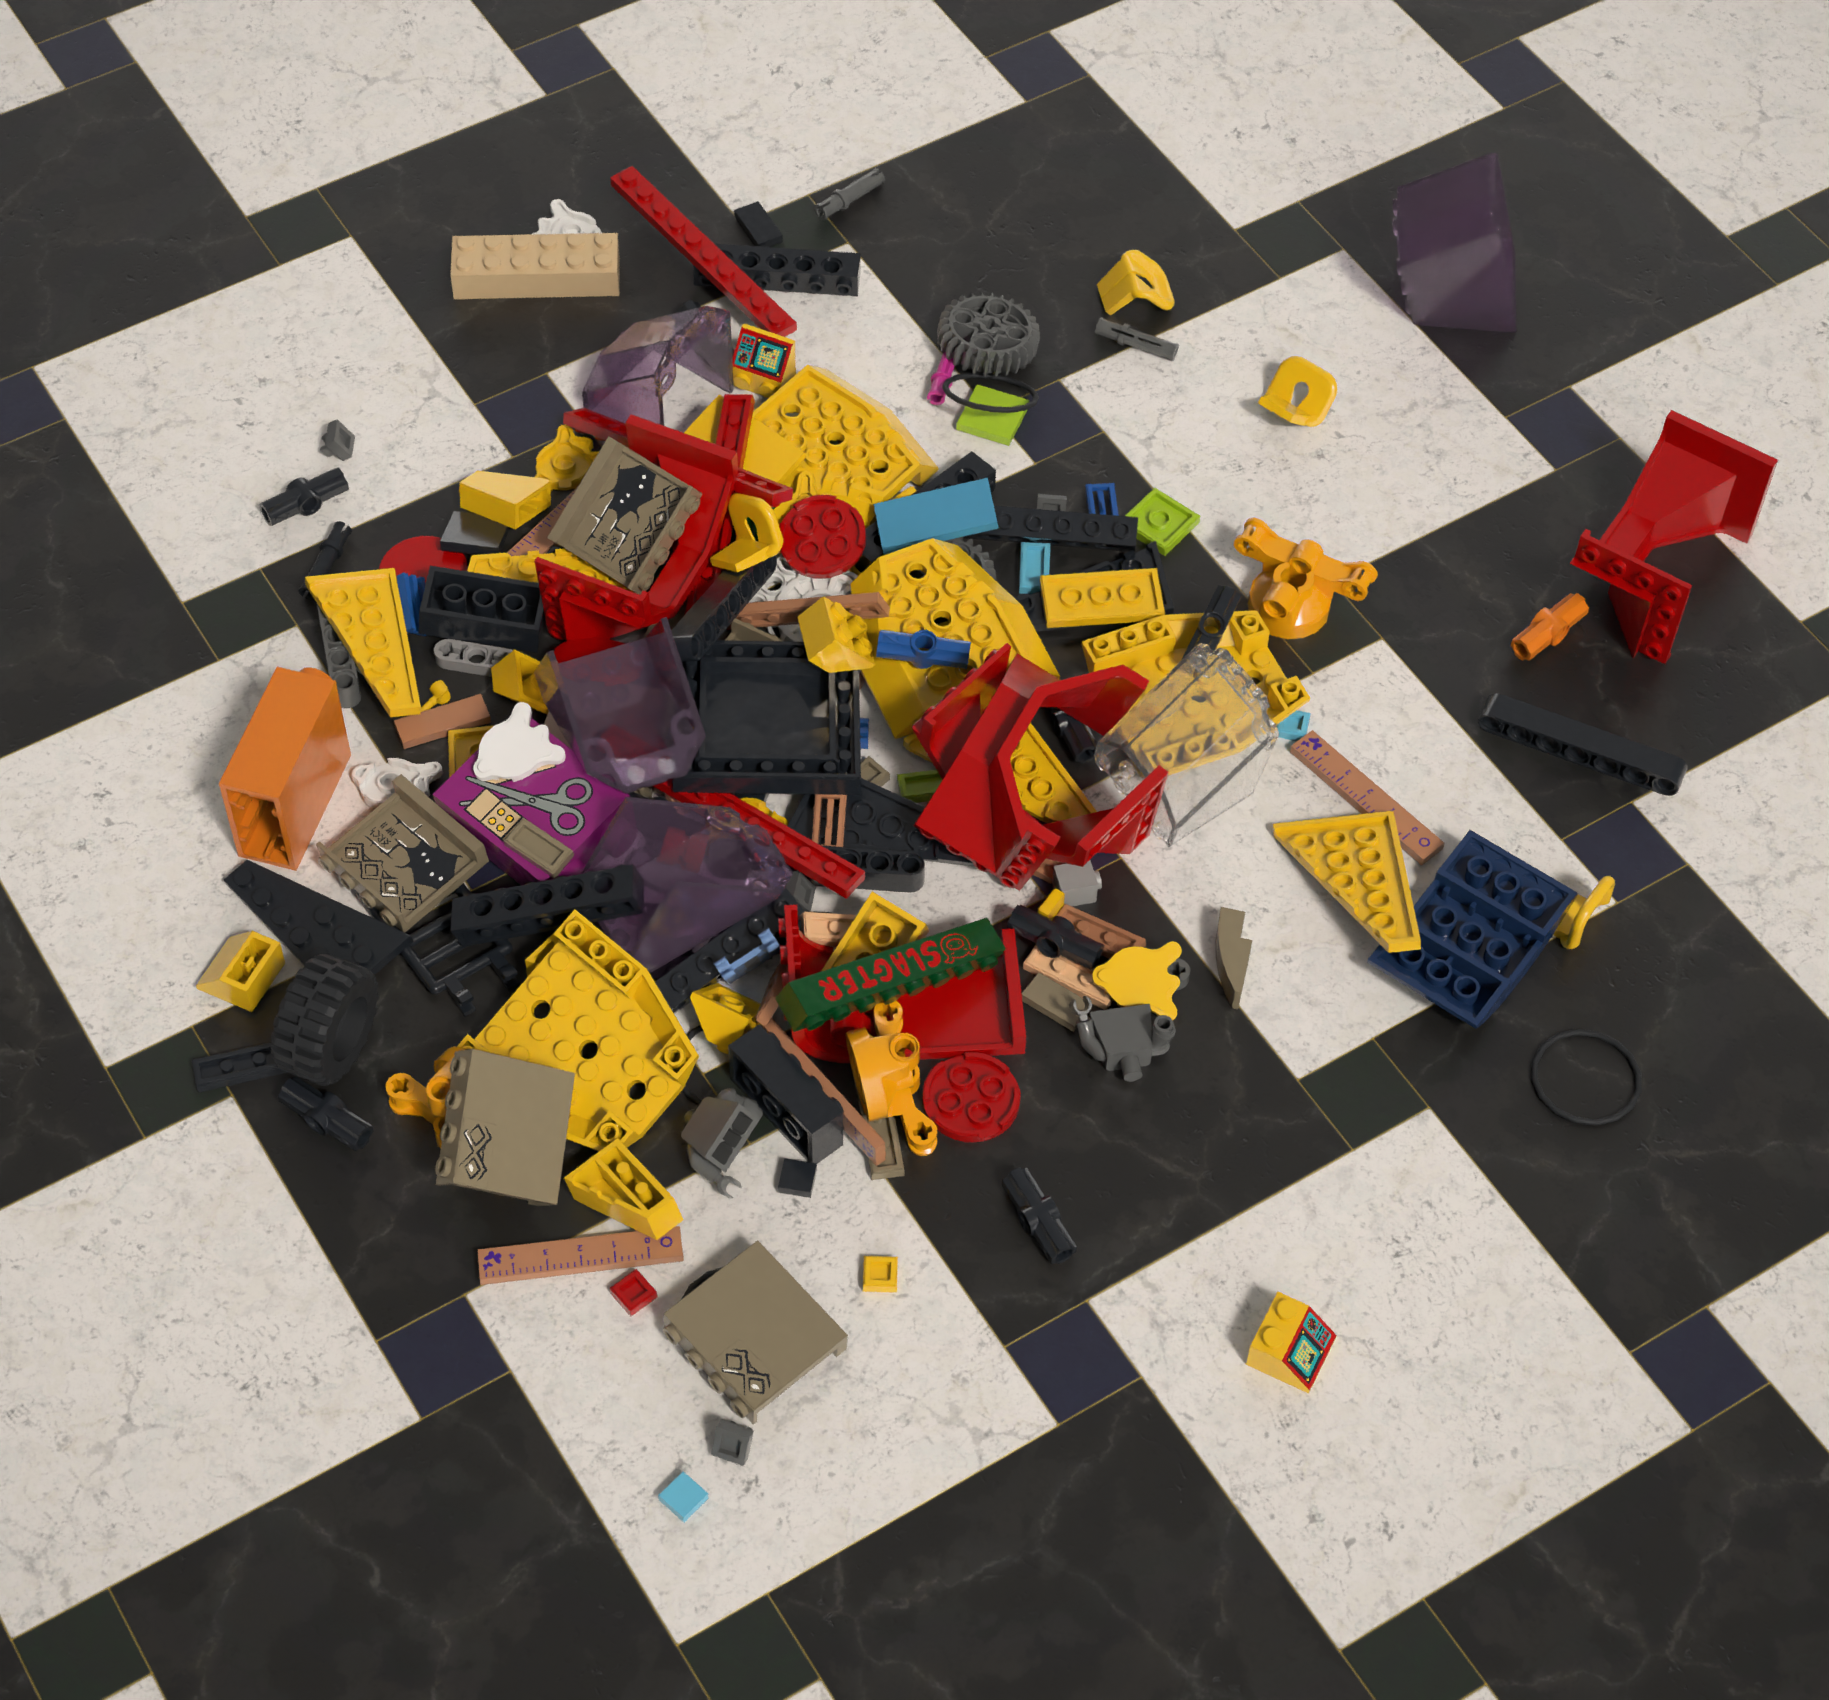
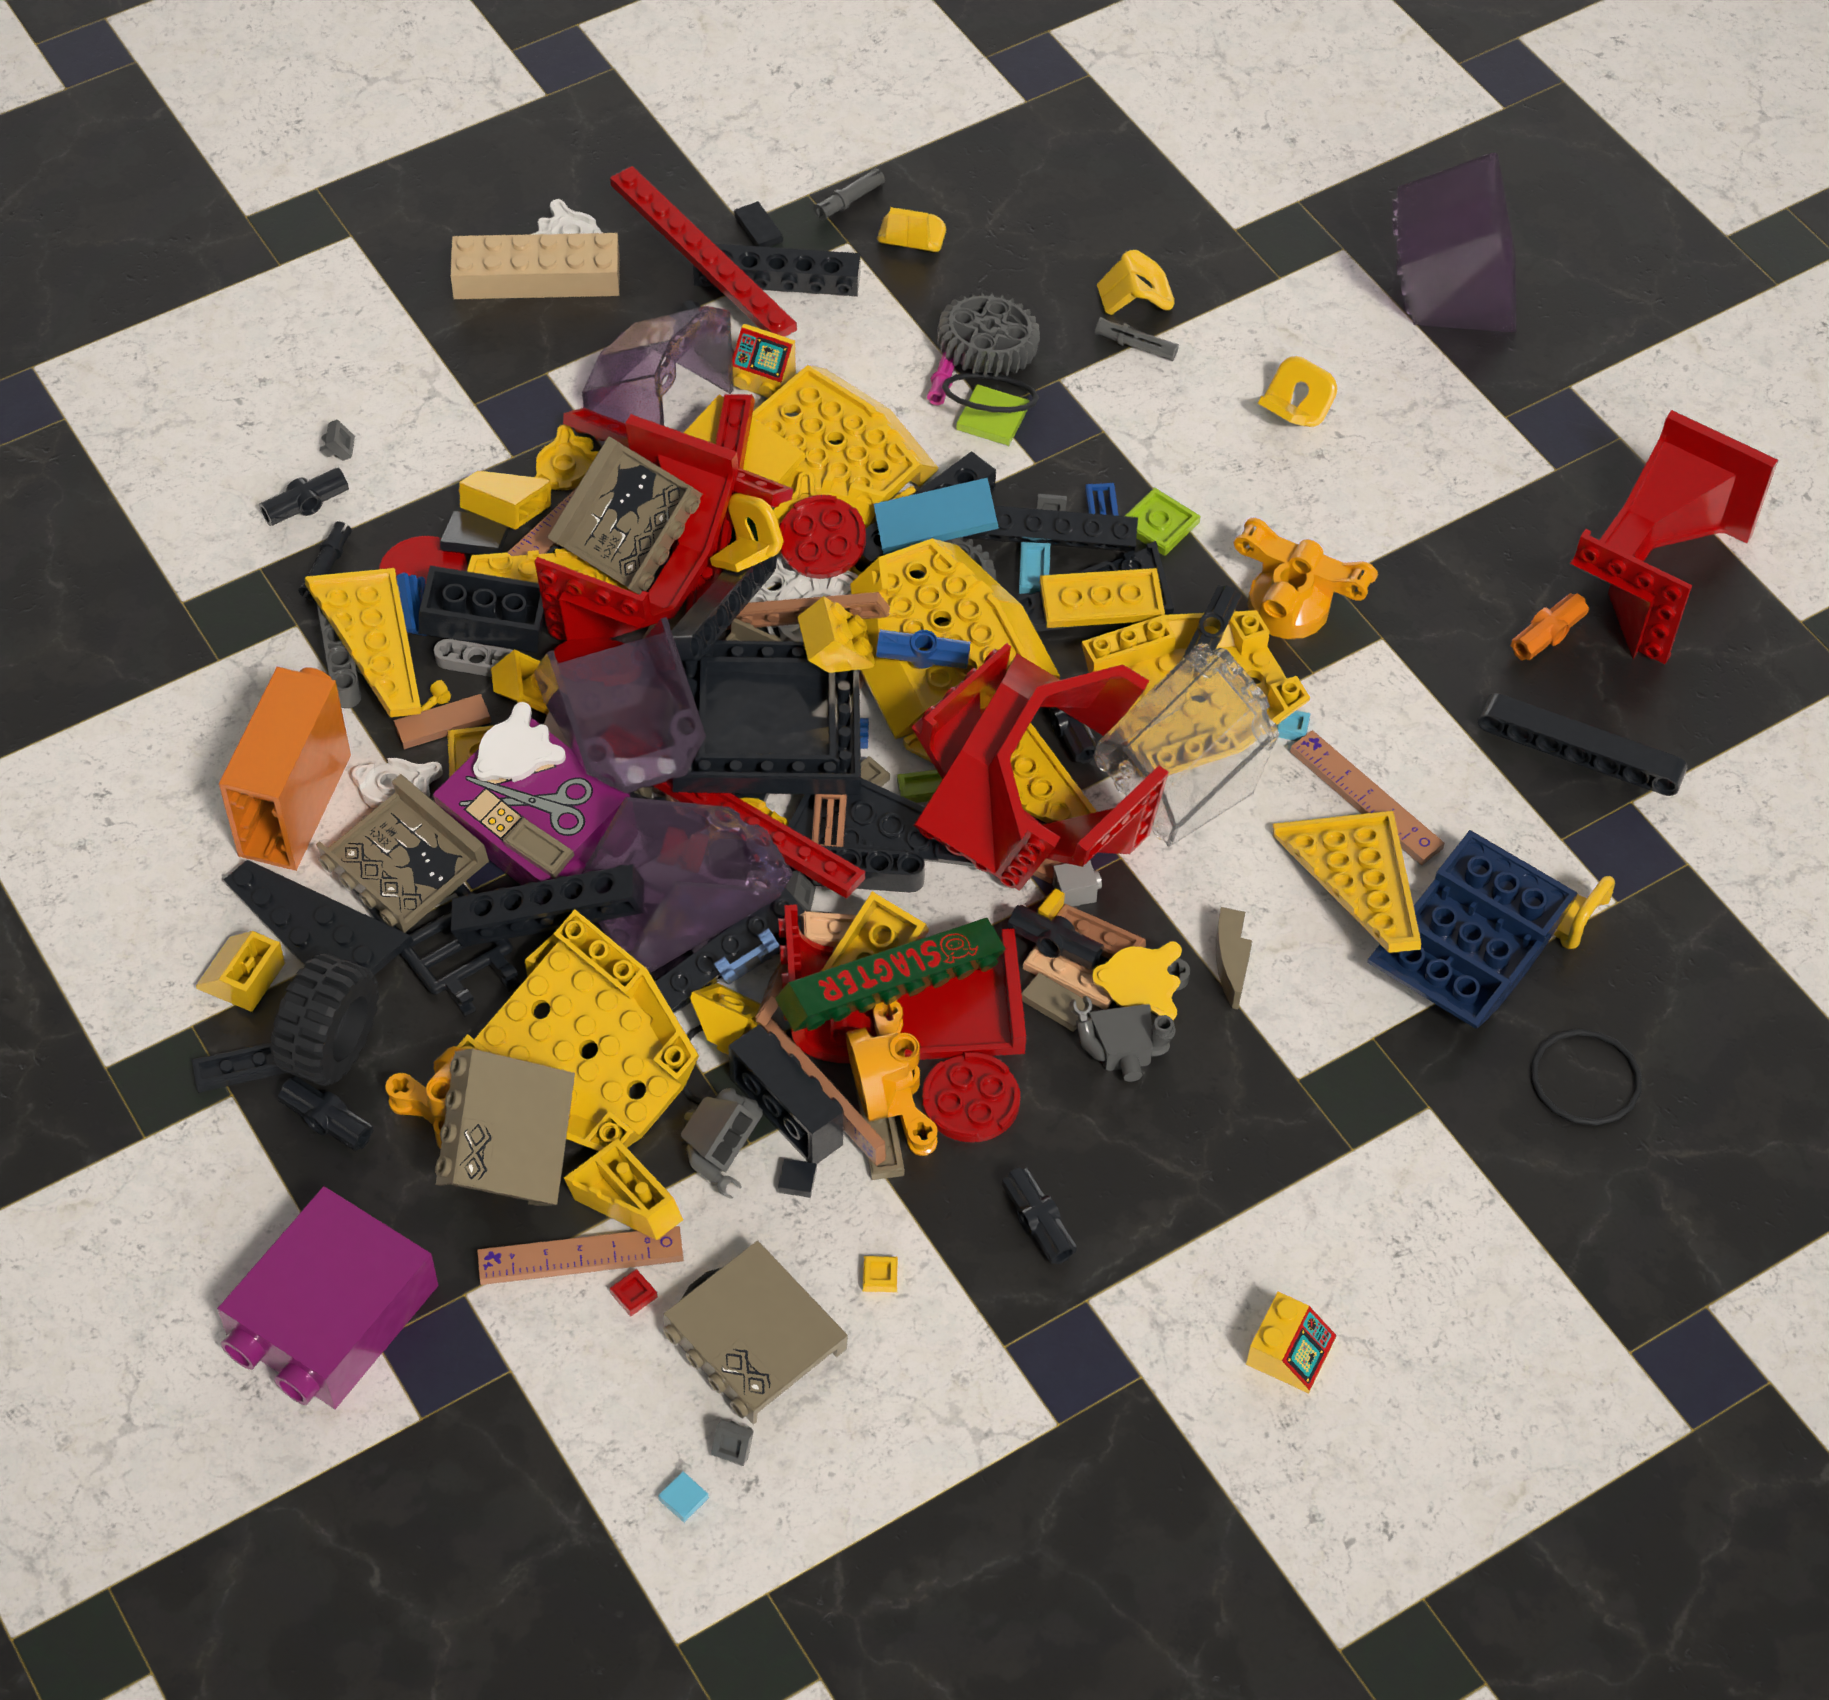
(326, 1300): none -> magenta brick
(912, 230): none -> yellow piece

